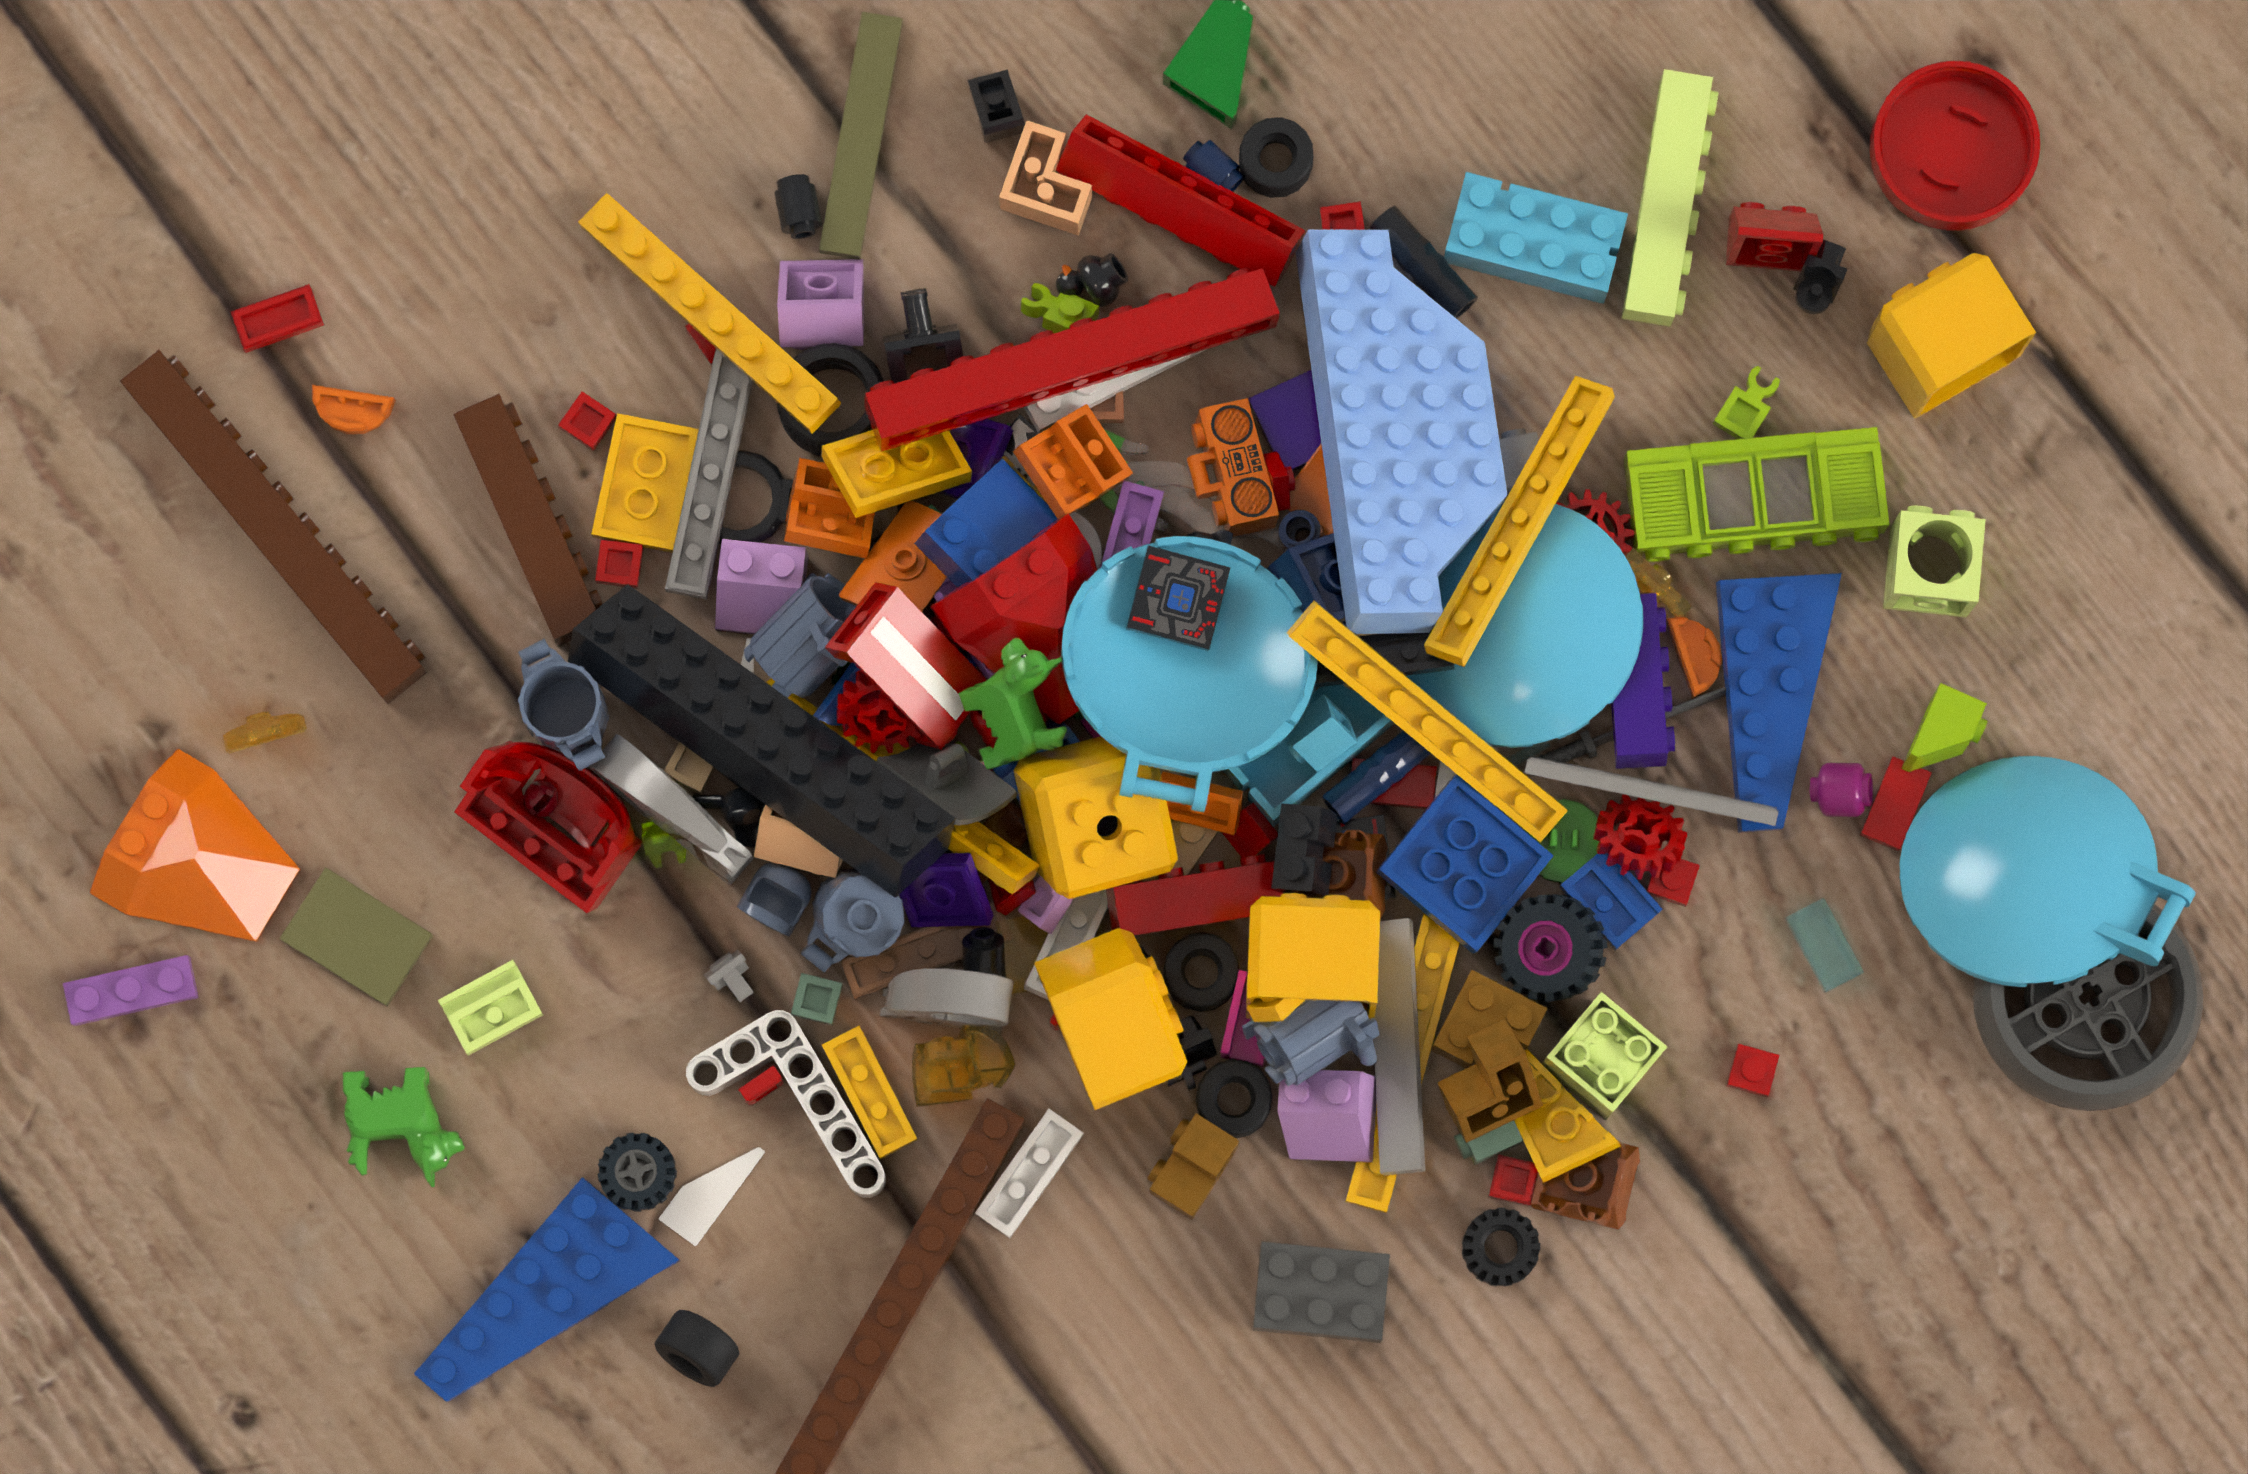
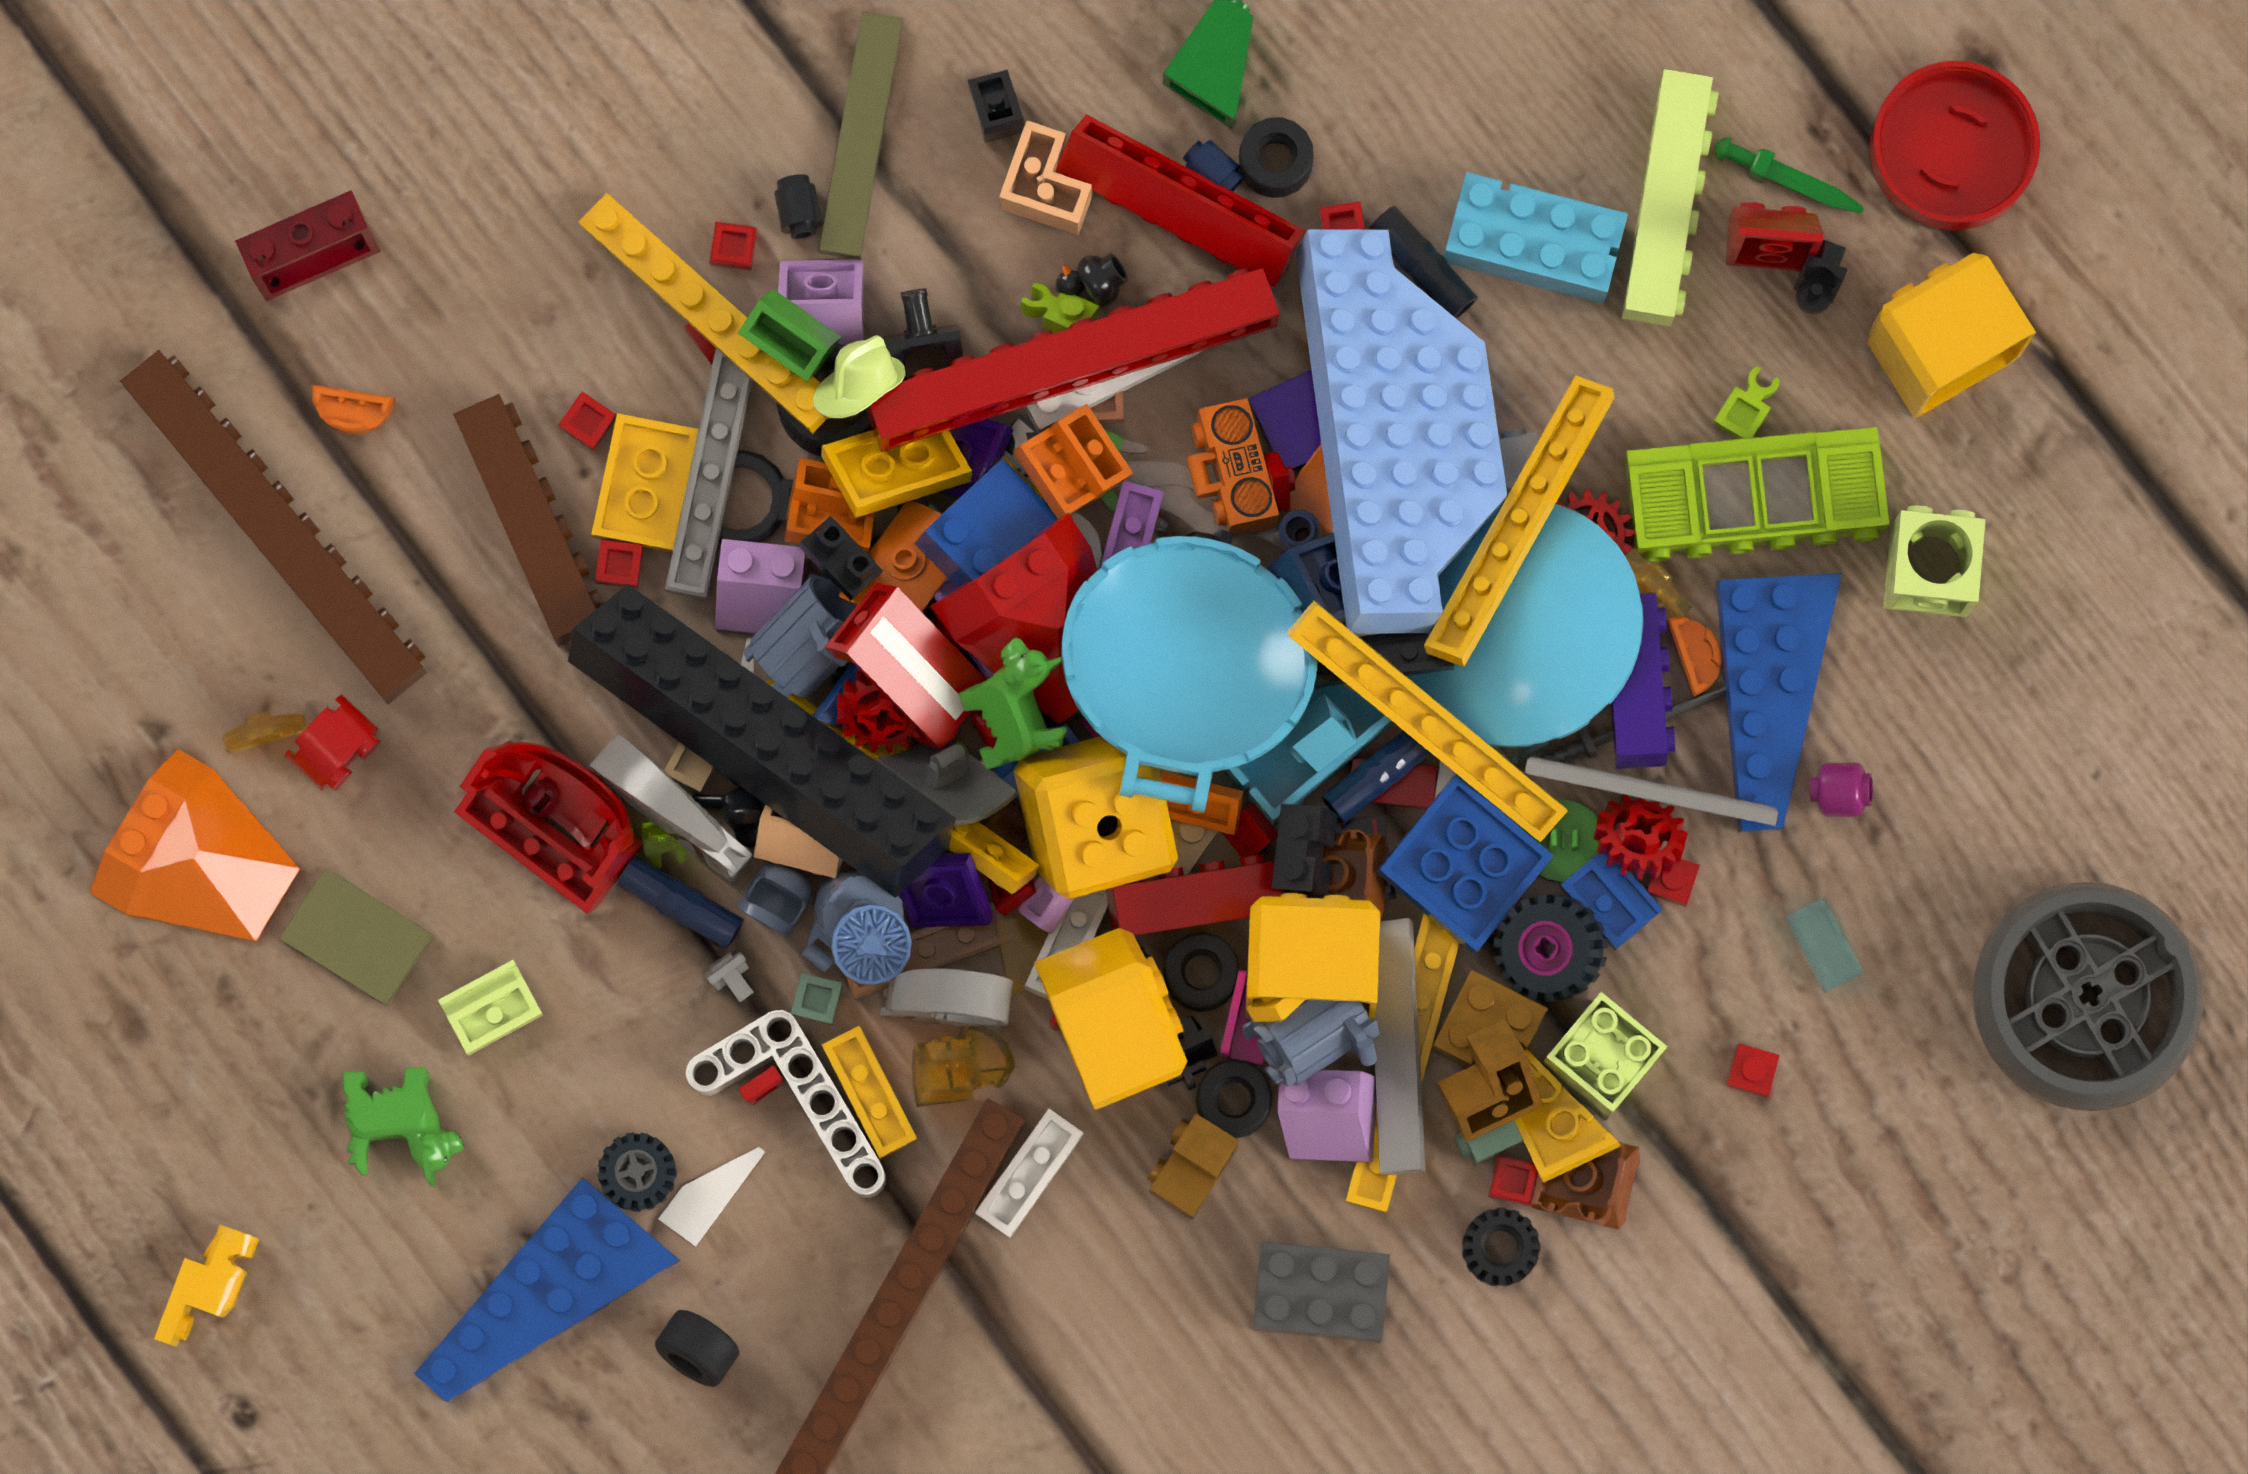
(130, 990): medium lavender plate -> none
(207, 1286): none -> yellow plate
(277, 318): red tile -> none
(307, 245): none -> dark red window
(333, 743): none -> red brick
(562, 705): sand blue container -> none
(680, 902): none -> dark blue axle
(733, 246): none -> red tile
(789, 335): none -> bright green brick
(840, 558): none -> black hips
(860, 378): none -> yellowish green piece
(871, 944): none -> medium blue wheel
(984, 952): black brick -> none
(1178, 598): tile -> none
(1764, 166): none -> green sword
(1895, 804): red tile -> none
(1946, 728): lime slope -> none
(2035, 873): medium azure dish -> none

